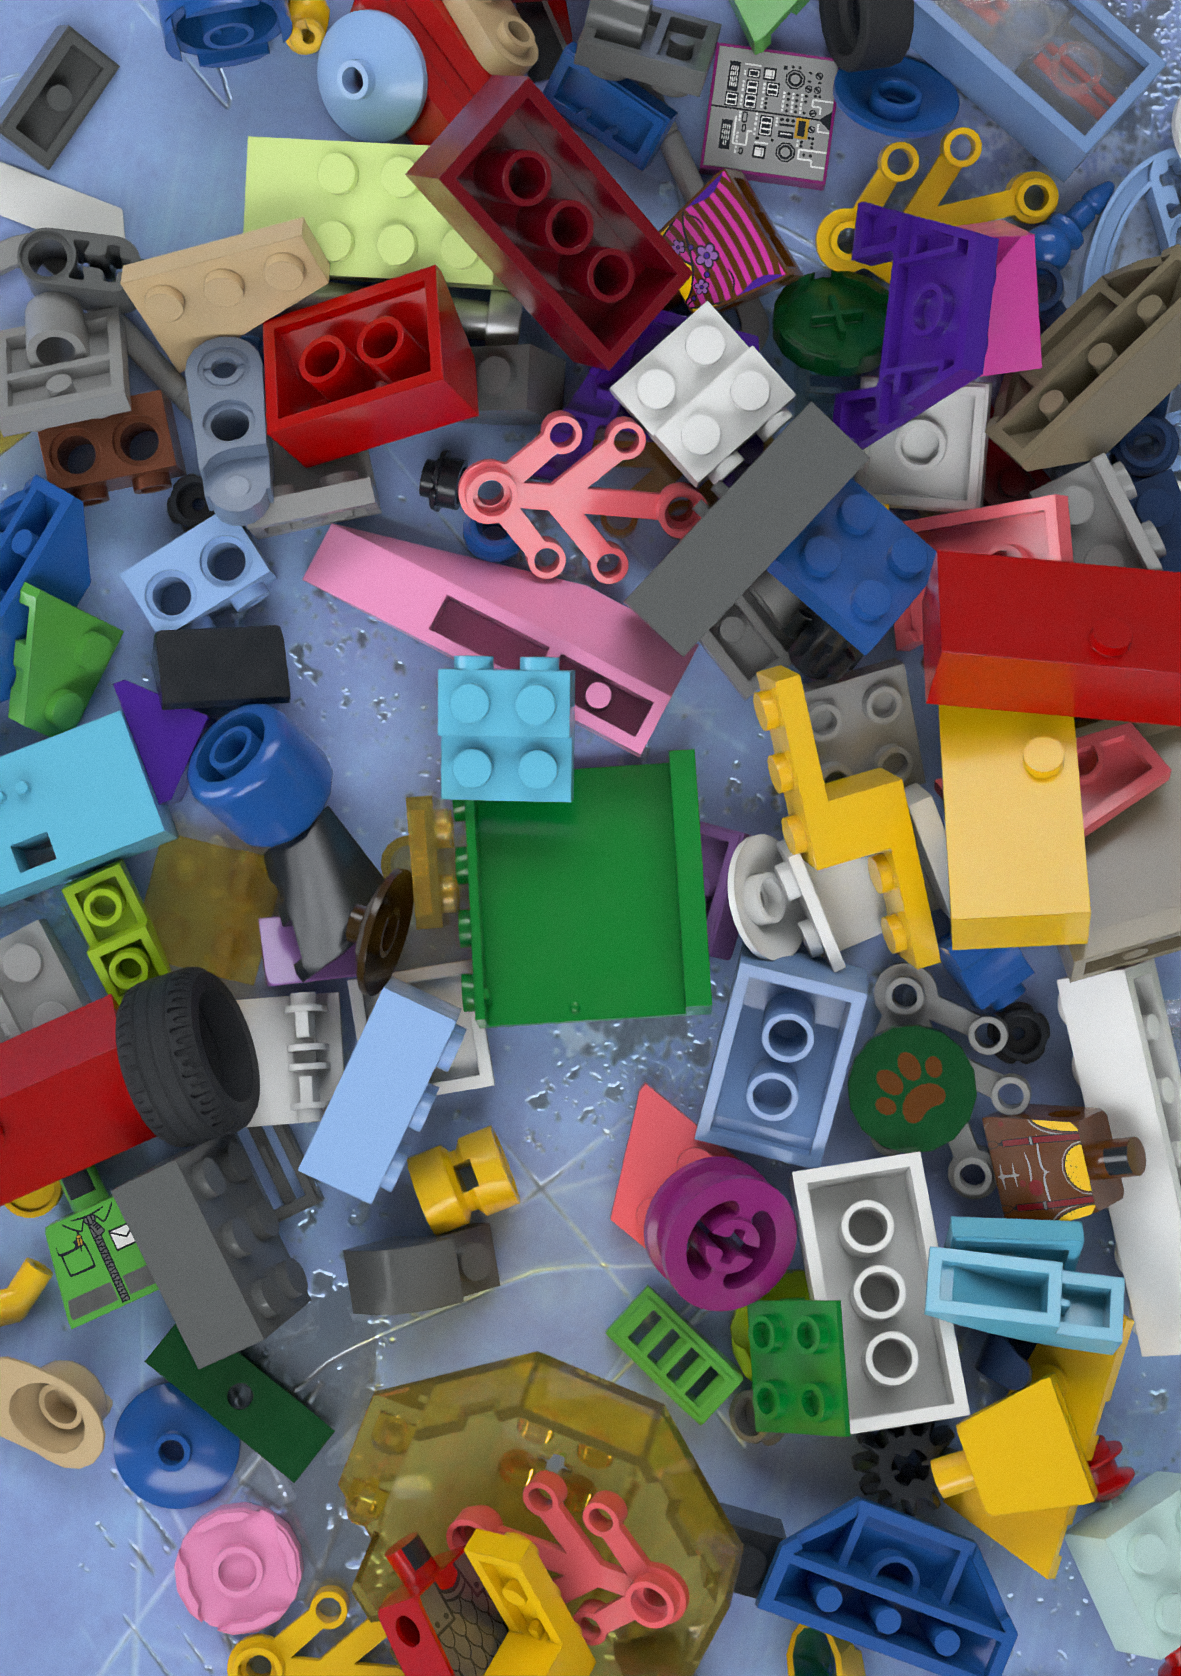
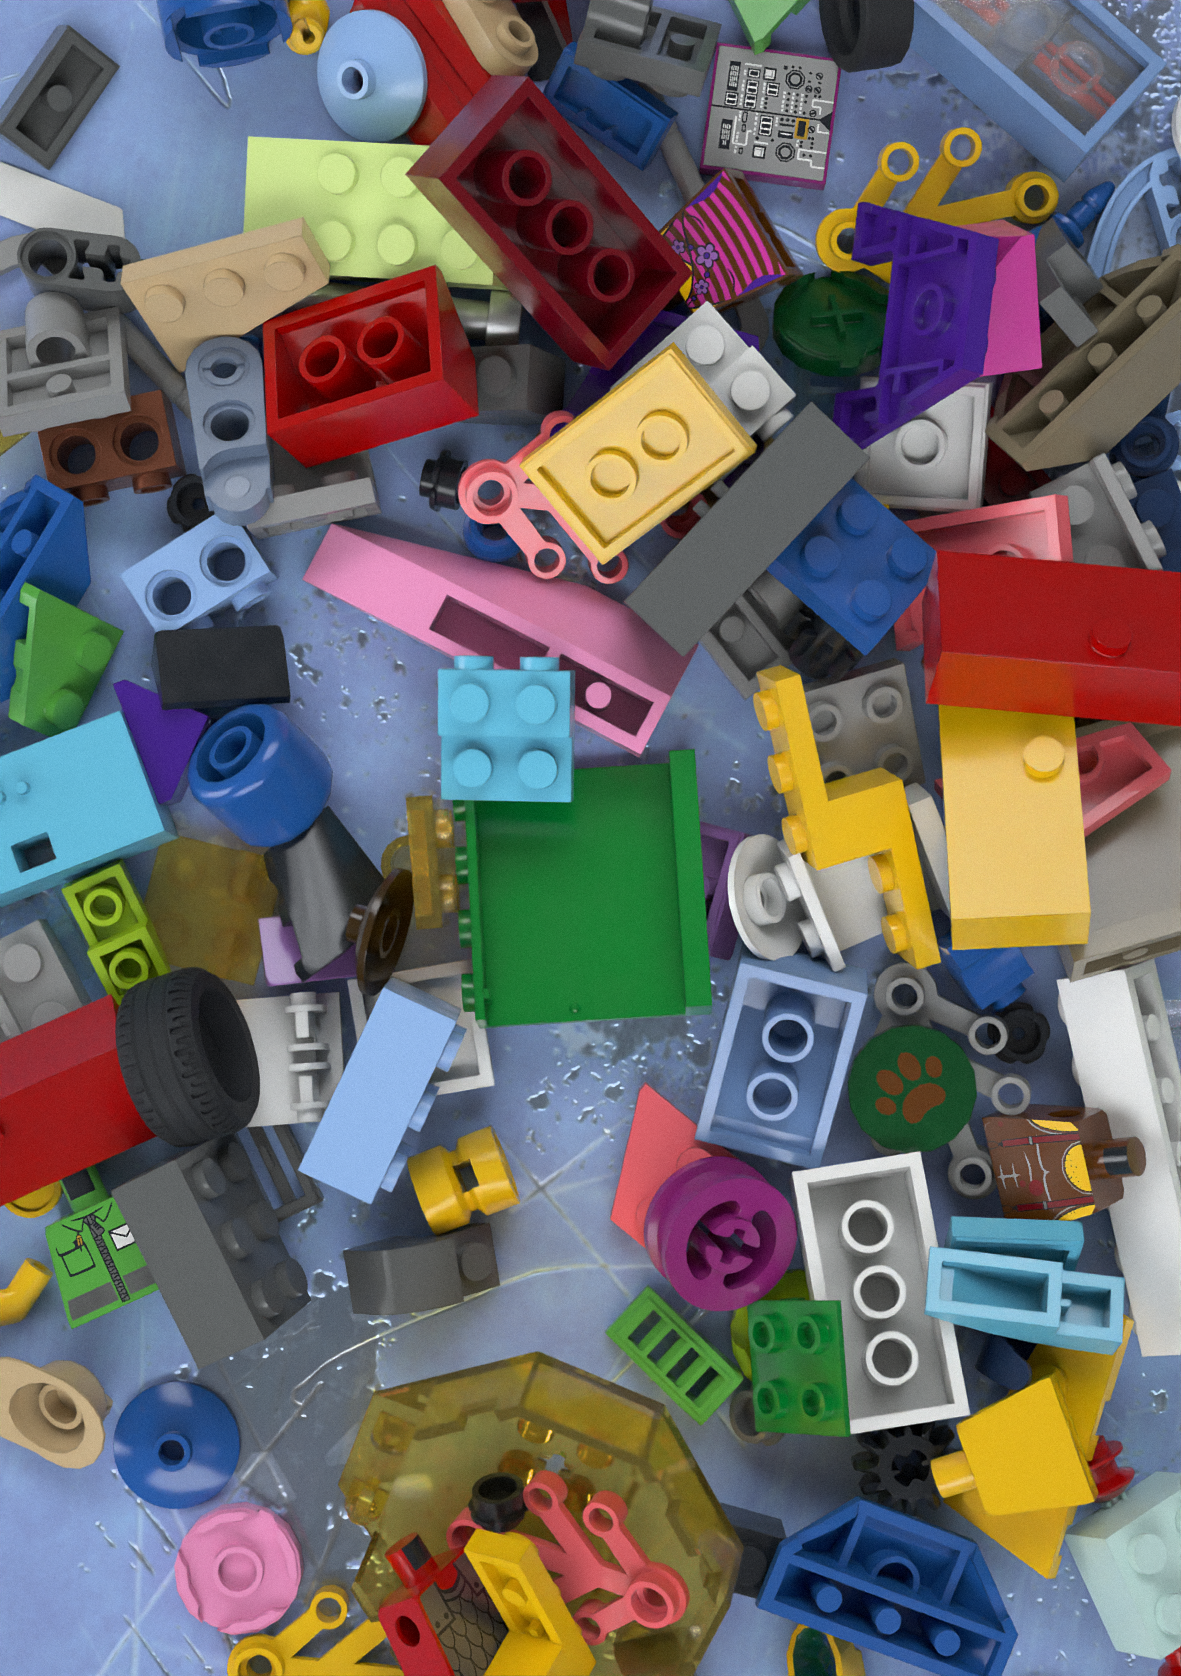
(272, 1422): dark green tile -> none
(498, 1502): none -> black plate
(638, 454): none -> yellow tile
(898, 99): blue dish -> none
(1065, 282): none -> dark grey slope

